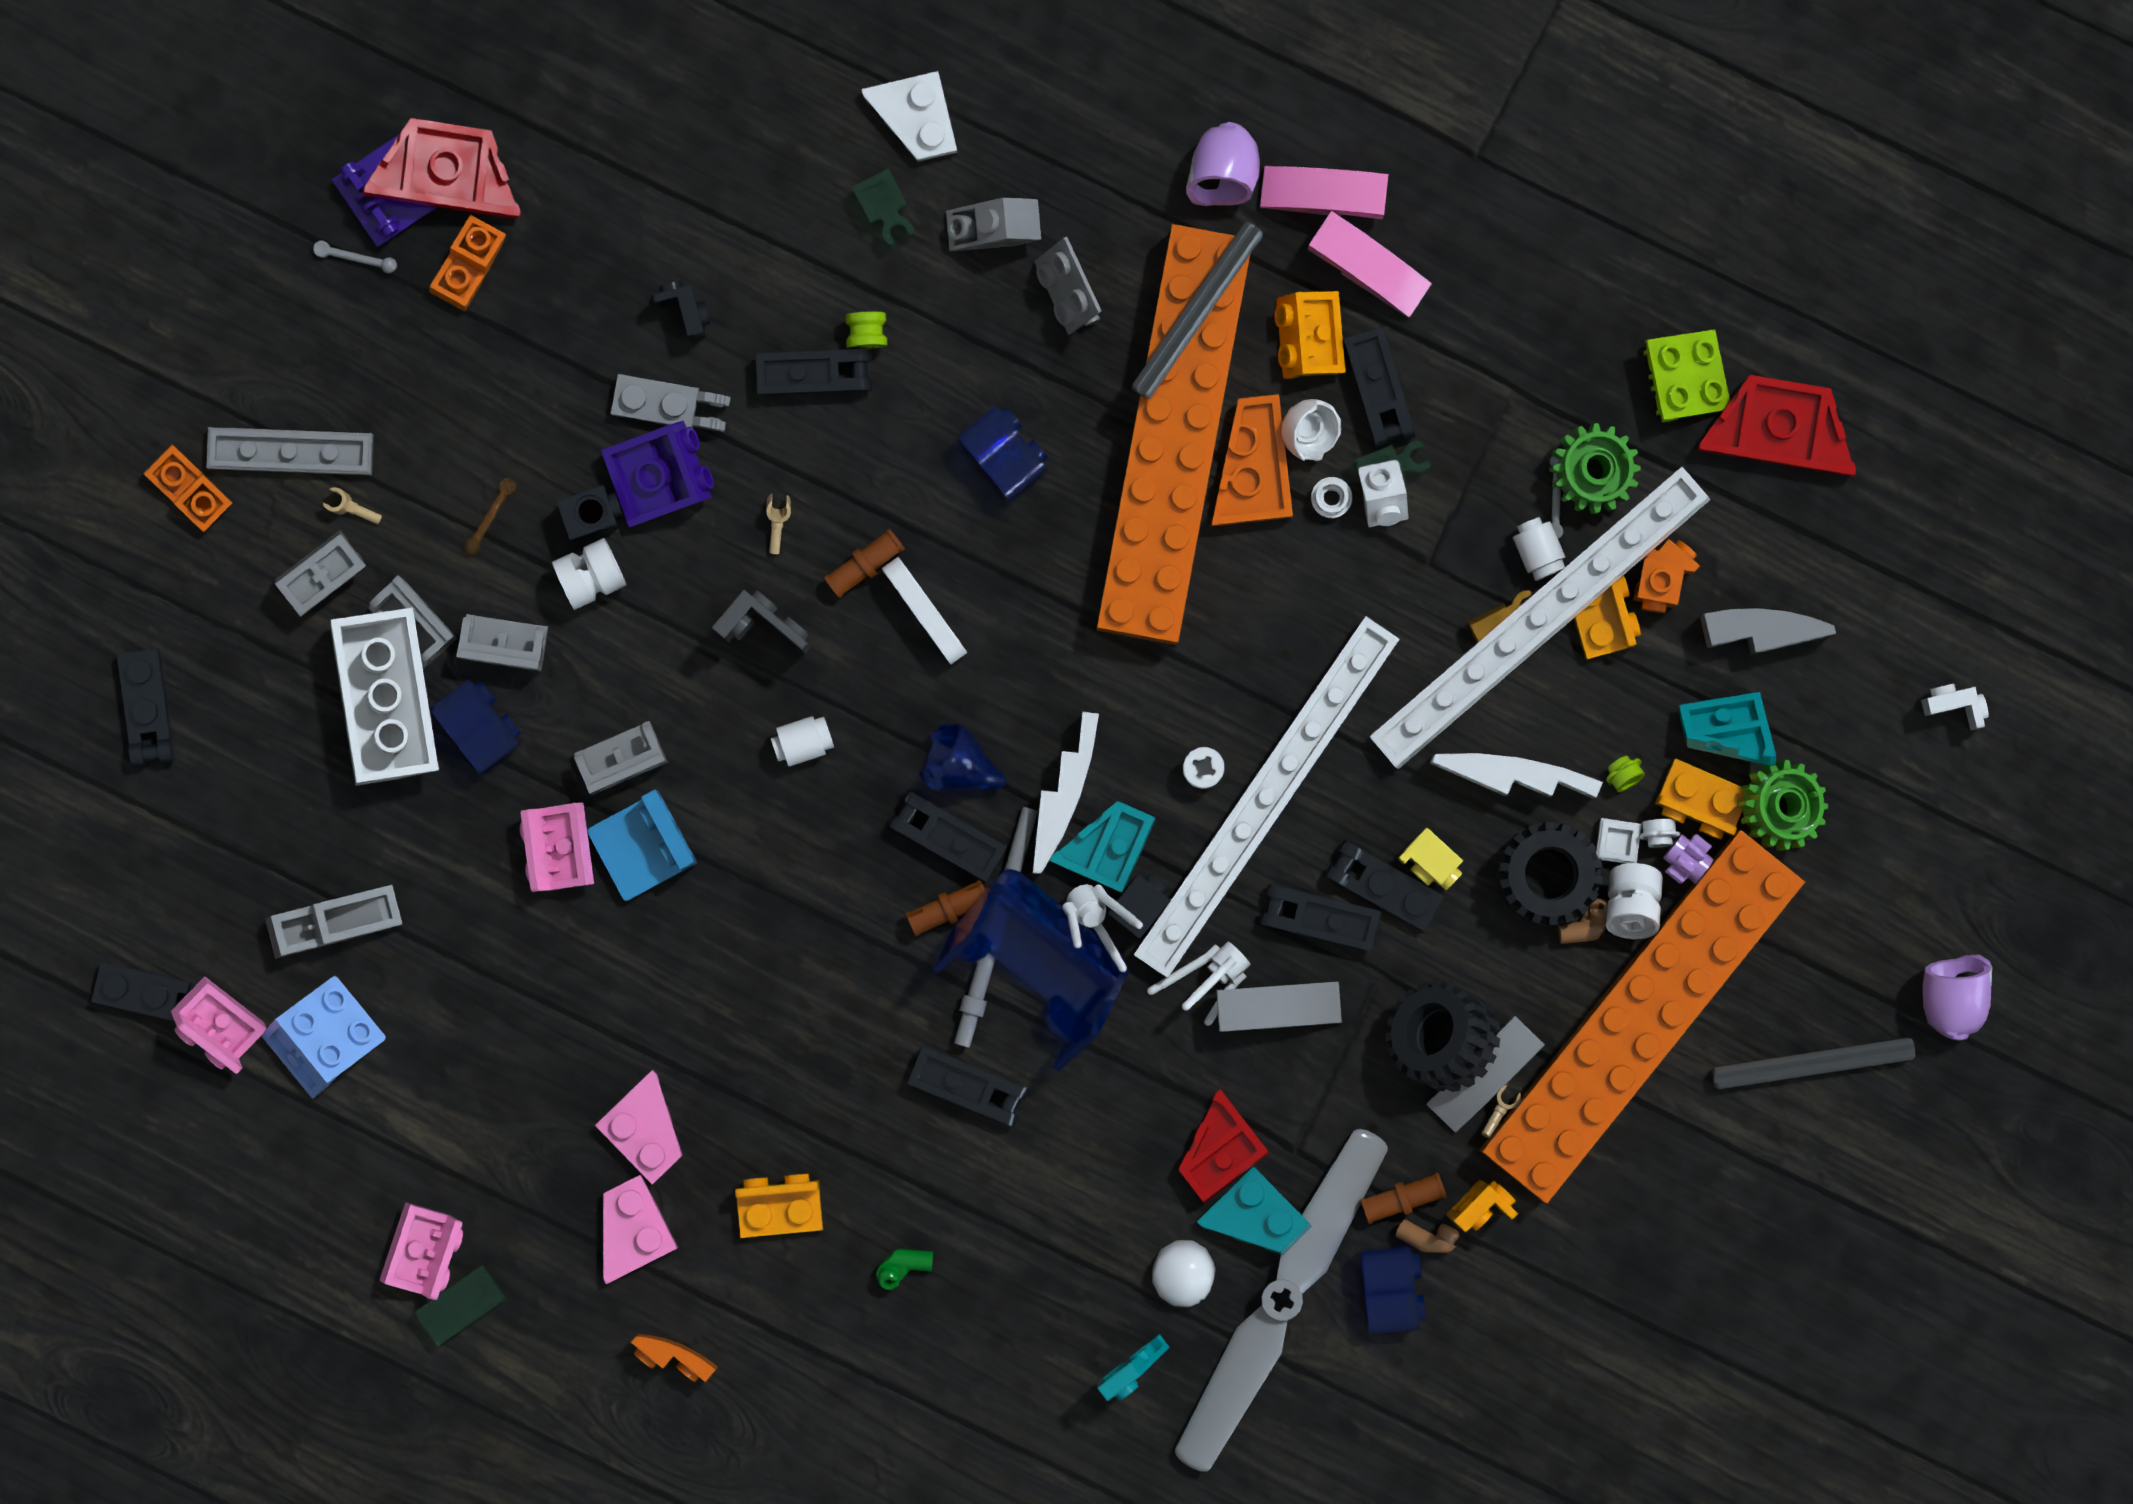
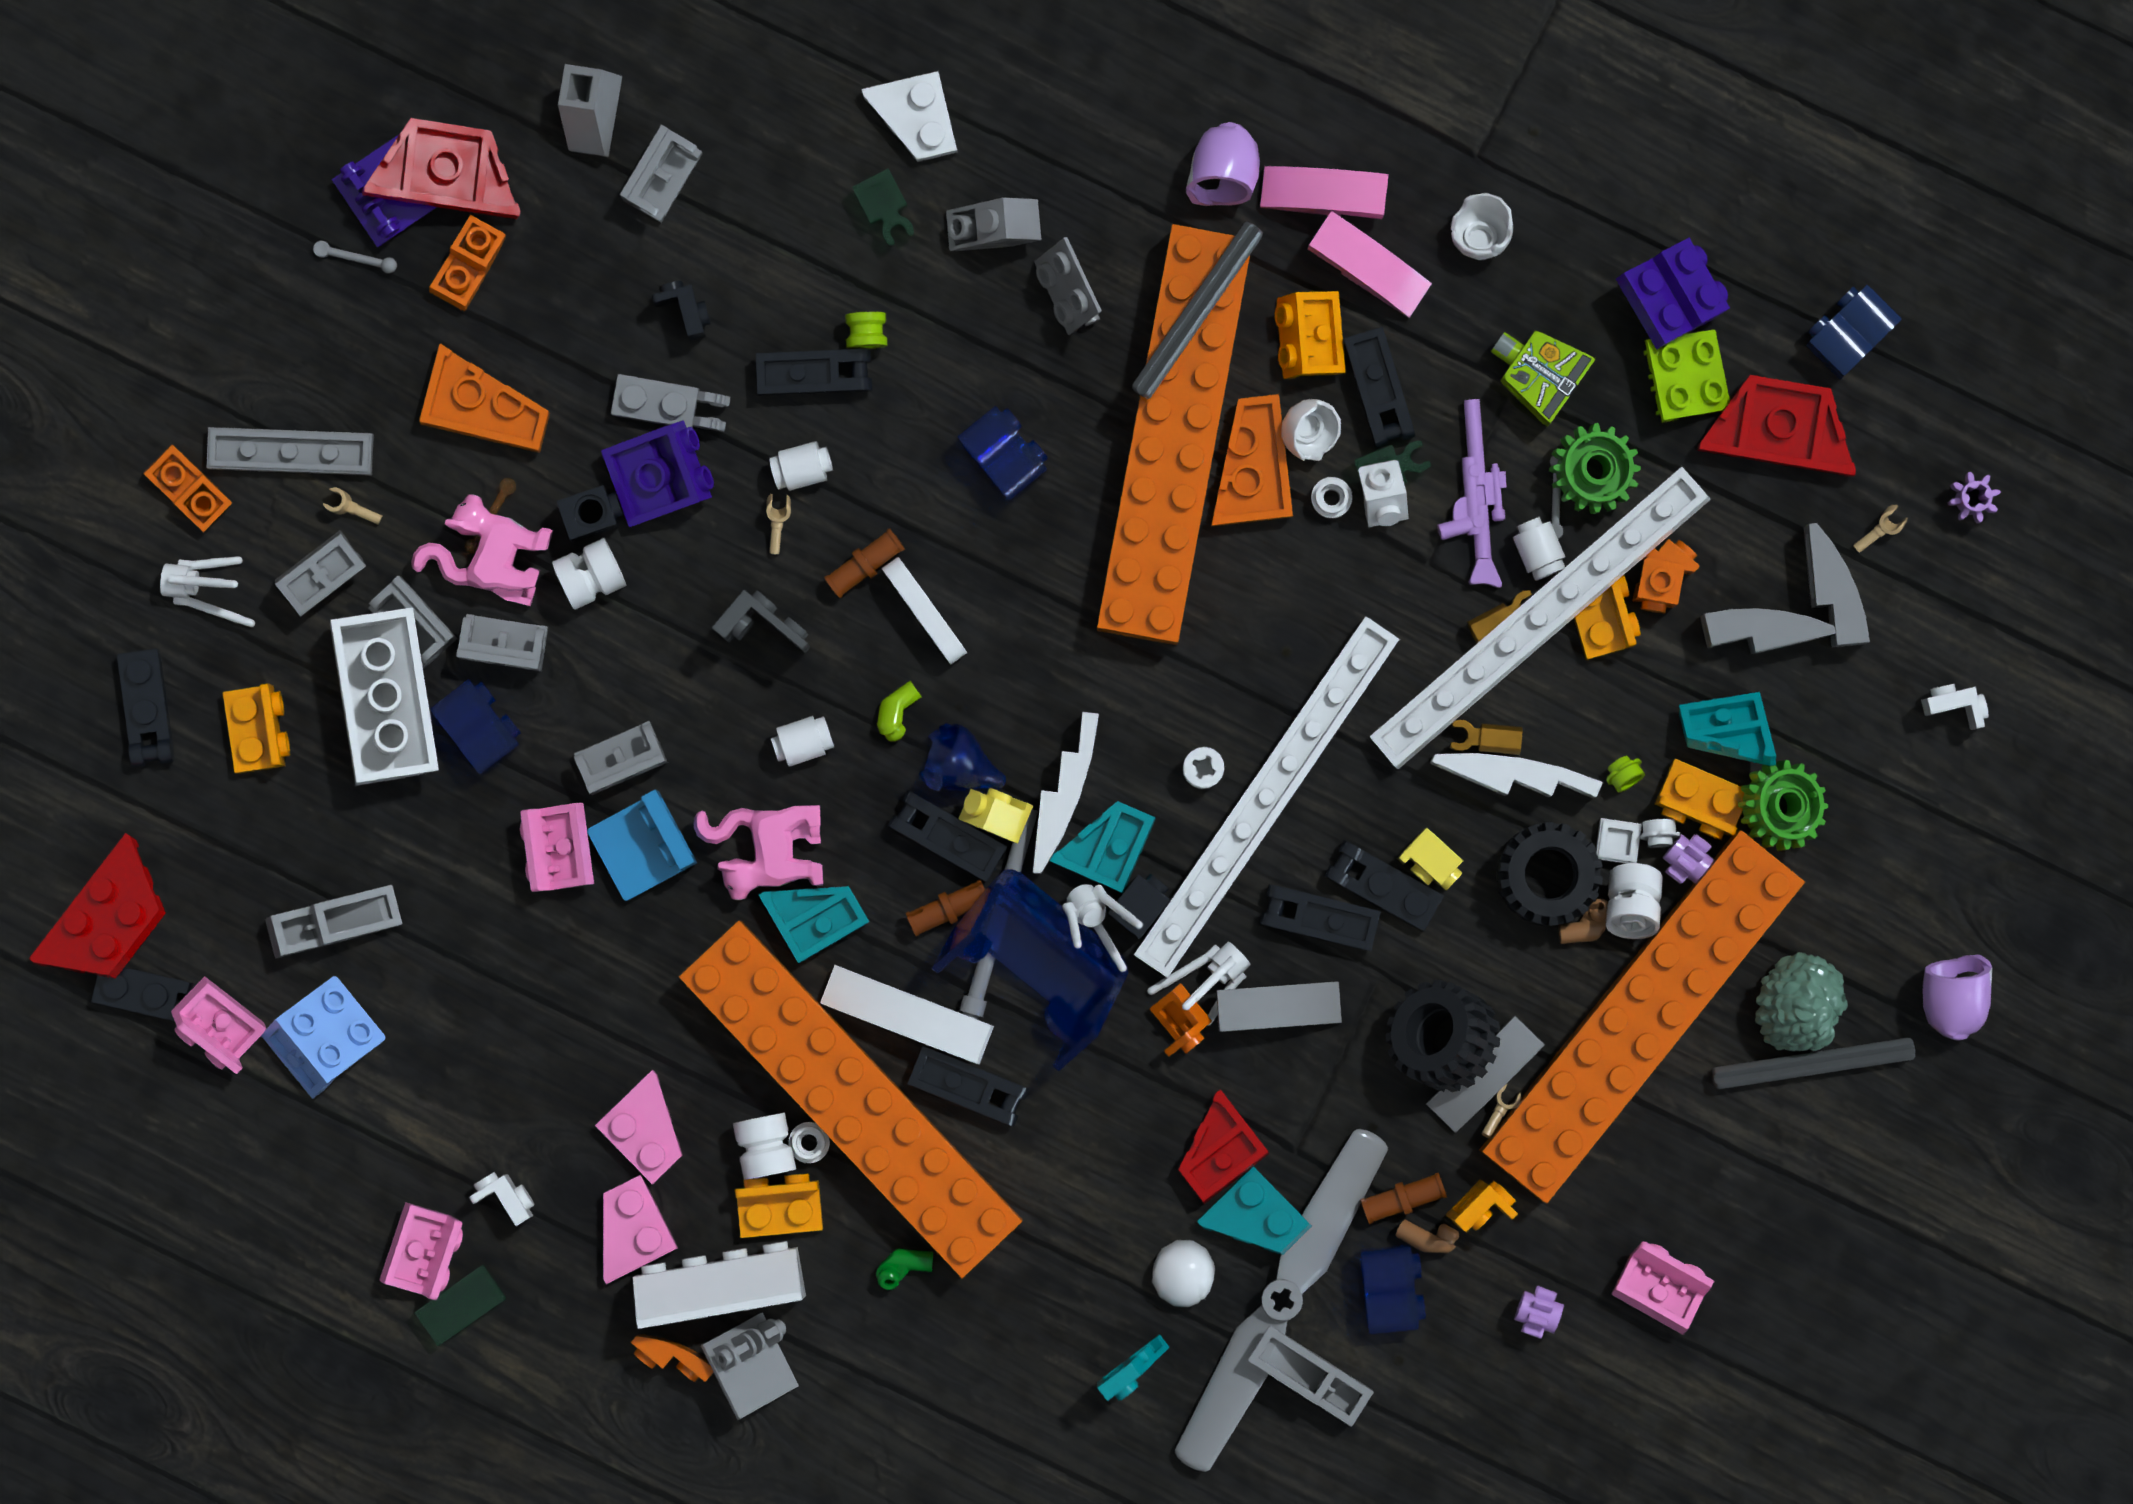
(106, 917): none -> red wing
(181, 582): none -> white plant
(256, 728): none -> light orange bracket
(477, 405): none -> orange wing
(494, 559): none -> bright pink animal
(514, 1199): none -> white bracket
(588, 108): none -> light grey slope
(661, 173): none -> light grey hinge
(718, 1286): none -> white slope
(751, 1364): none -> light grey hinge
(764, 1146): none -> white wheel
(773, 847): none -> bright pink animal
(801, 466): none -> white brick
(802, 1154): none -> white plate
(814, 917): none -> teal wing
(851, 1098): none -> orange brick
(892, 709): none -> lime arm
(907, 1014): none -> white slope
(996, 813): none -> light yellow brick
(1180, 1023): none -> orange bracket
(1310, 1375): none -> light grey slope
(1480, 491): none -> lavender piece
(1482, 226): none -> white hair
(1490, 738): none -> pearl gold bar
(1539, 1312): none -> lavender gear
(1541, 372): none -> torso
(1662, 1286): none -> bright pink bracket
(1674, 292): none -> dark purple plate
(1800, 1003): none -> sand green hair
(1834, 588): none -> light grey slope
(1853, 331): none -> dark blue brick
(1884, 526): none -> tan hand
(1985, 496): none -> lavender gear

